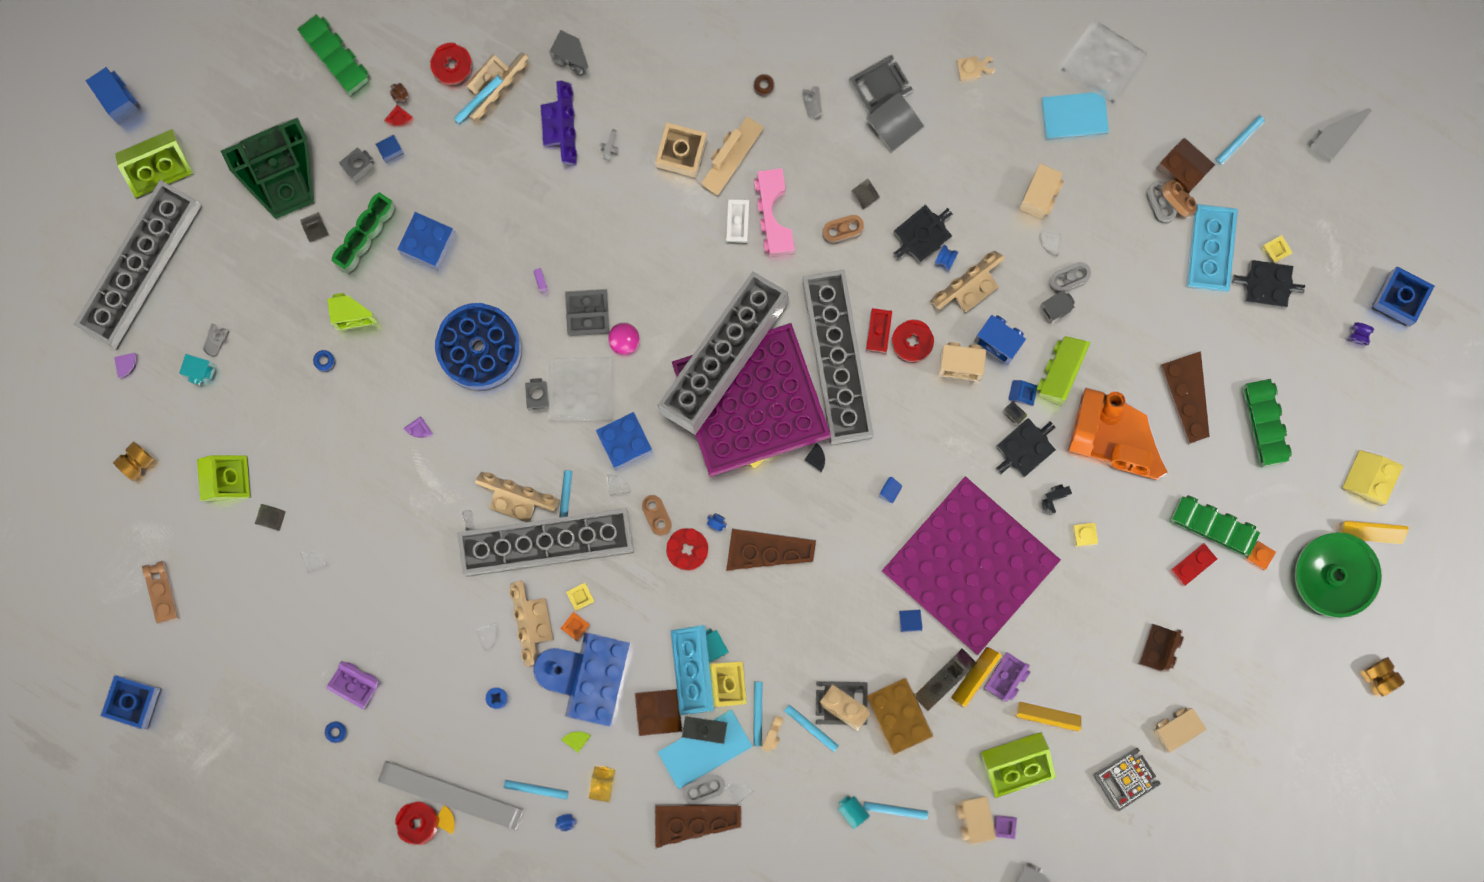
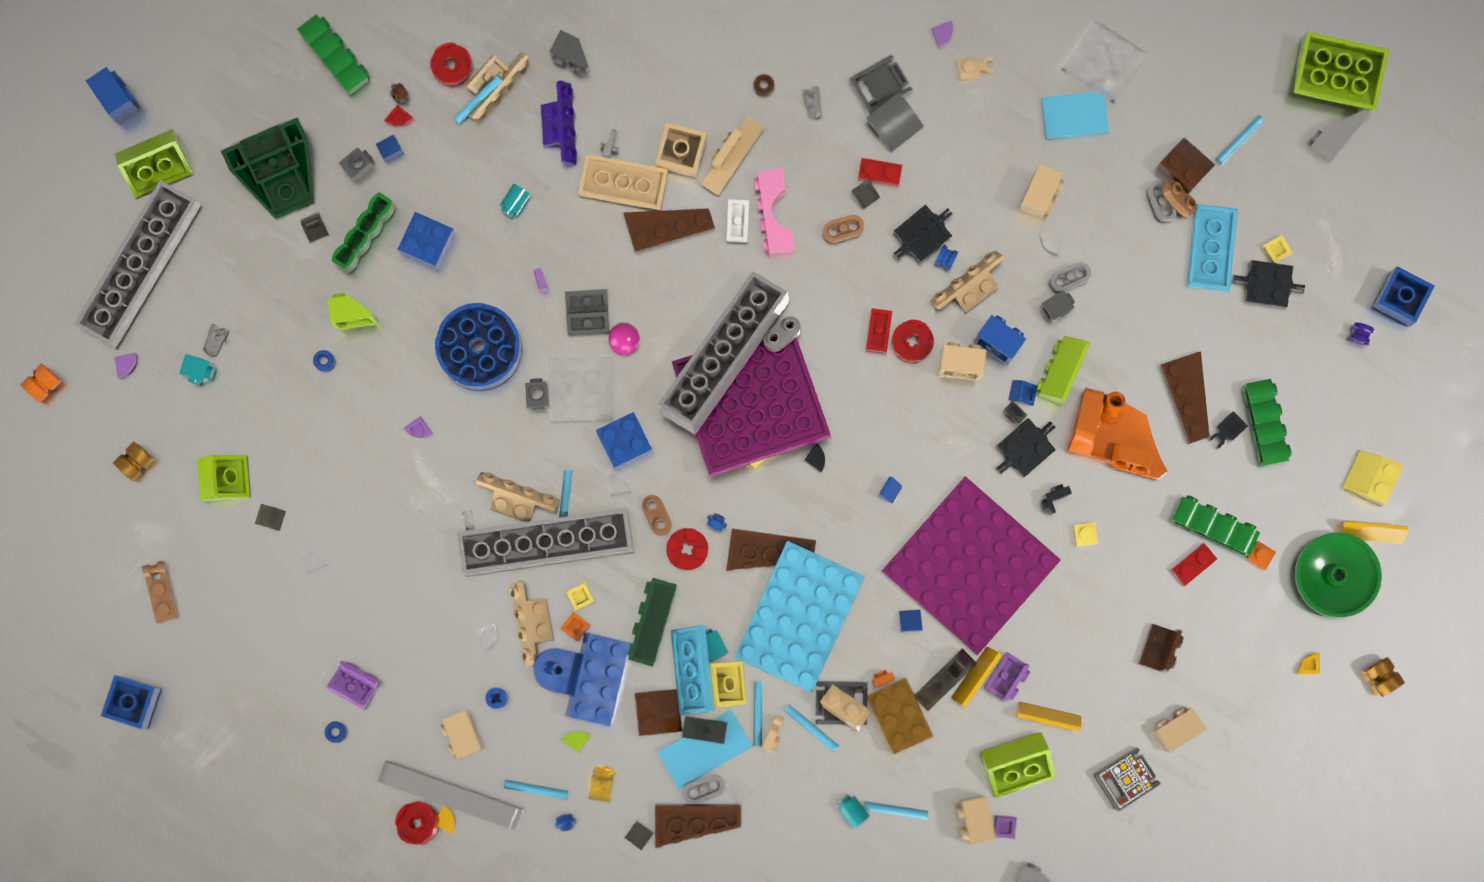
(40, 383): none -> orange wheel
(461, 735): none -> tan brick
(514, 200): none -> teal brick
(623, 182): none -> tan plate
(639, 835): none -> clear smoke slope
(652, 621): none -> clear green brick
(659, 228): none -> reddish brown wing
(784, 334): none -> light grey plate
(799, 616): none -> medium azure plate
(837, 357): light grey brick -> none
(880, 172): none -> red plate
(882, 678): none -> orange plate
(943, 33): none -> medium lavender tile
(1231, 426): none -> black plate
(1310, 664): none -> yellow tile
(1340, 70): none -> lime slope

